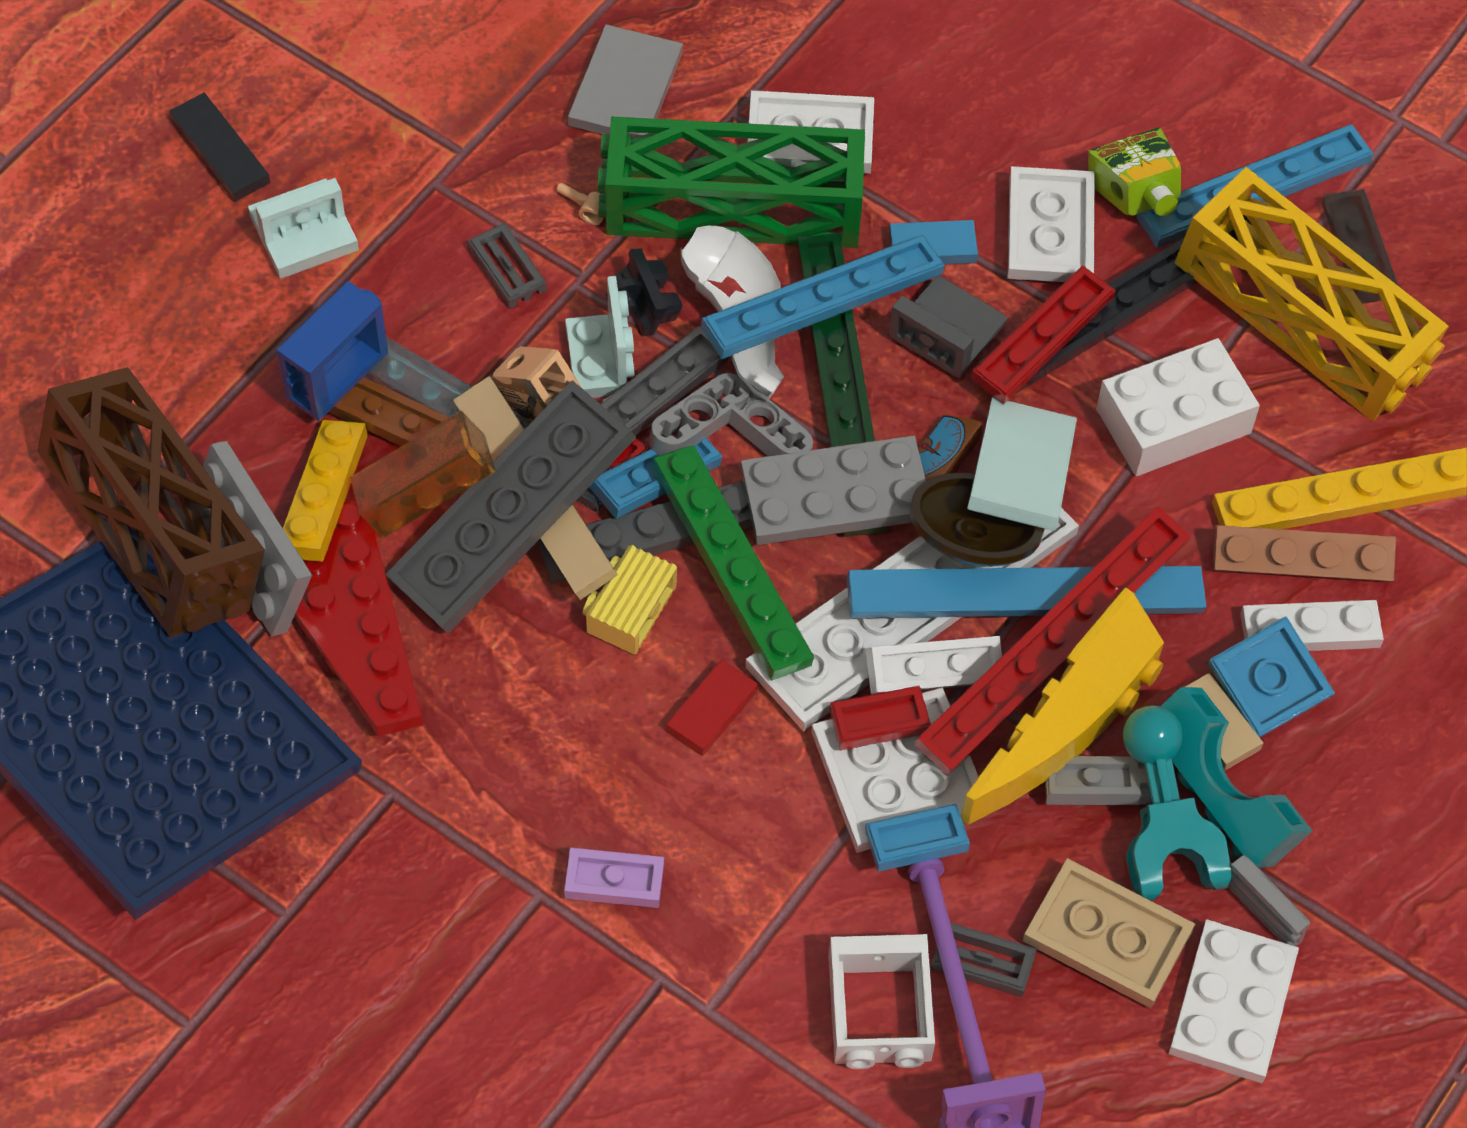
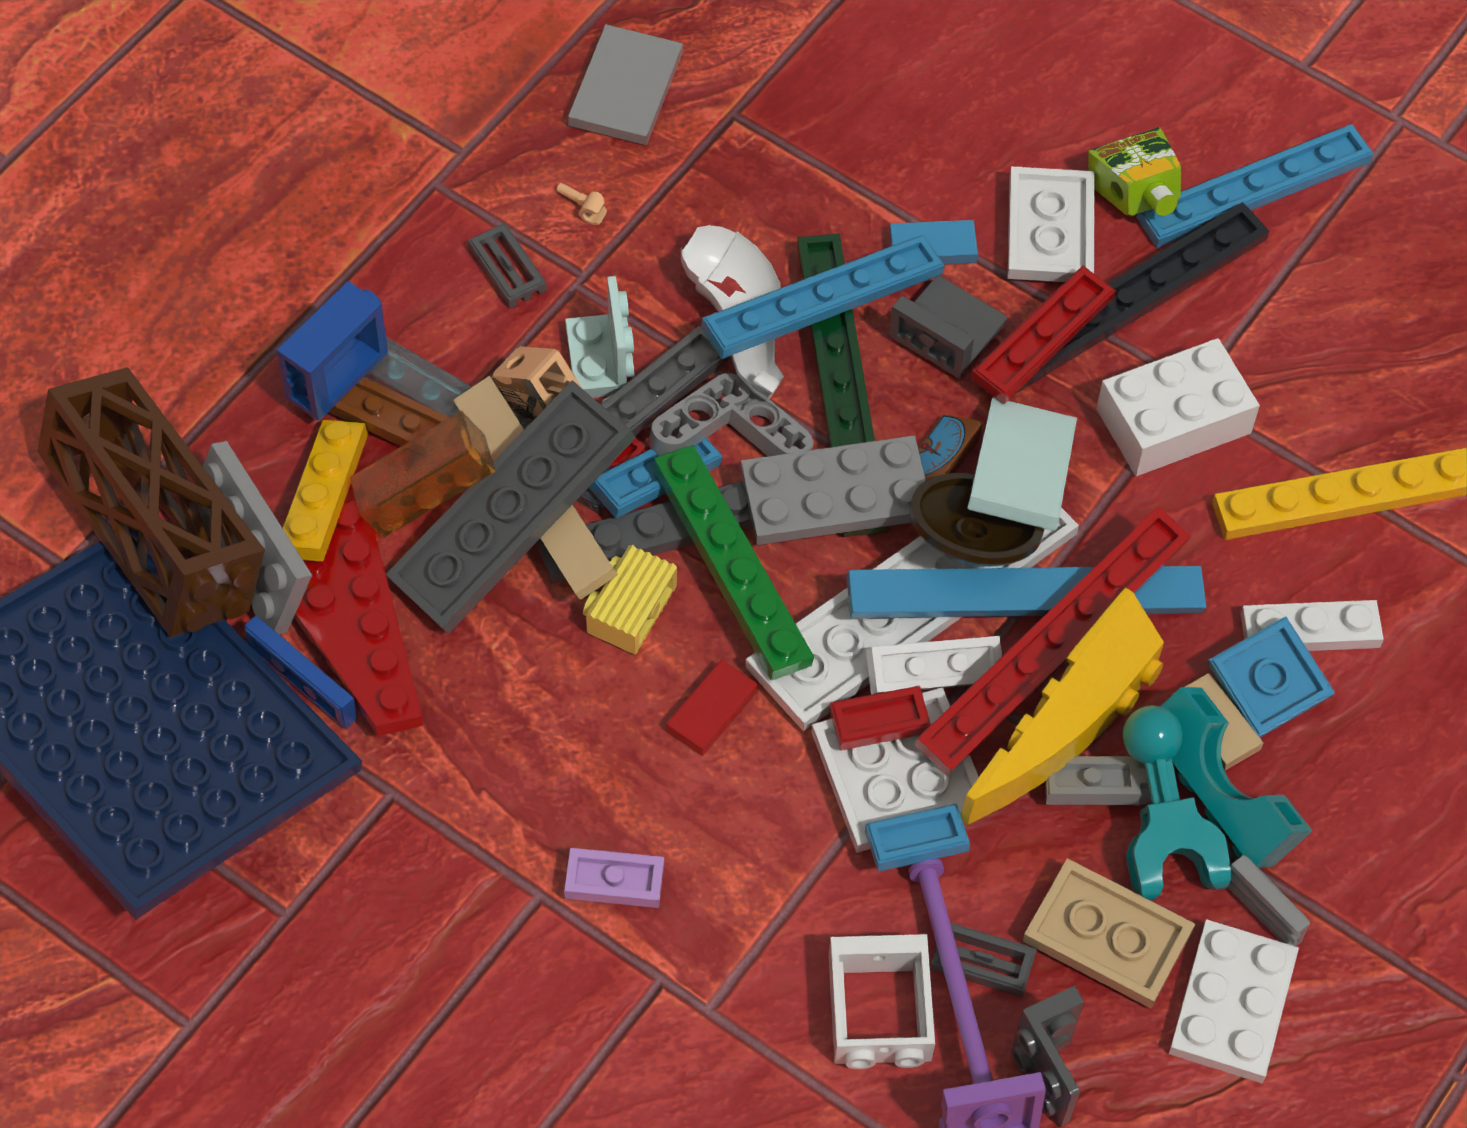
(219, 147): black tile -> none
(301, 673): none -> blue tile
(304, 227): light aqua bracket -> none
(642, 283): black hips -> none
(776, 184): green piece -> none
(812, 111): white plate -> none
(1039, 1037): none -> dark grey bracket
(1304, 553): nougat plate -> none
(1345, 318): yellow piece -> none
(1355, 225): clear smoke tile -> none

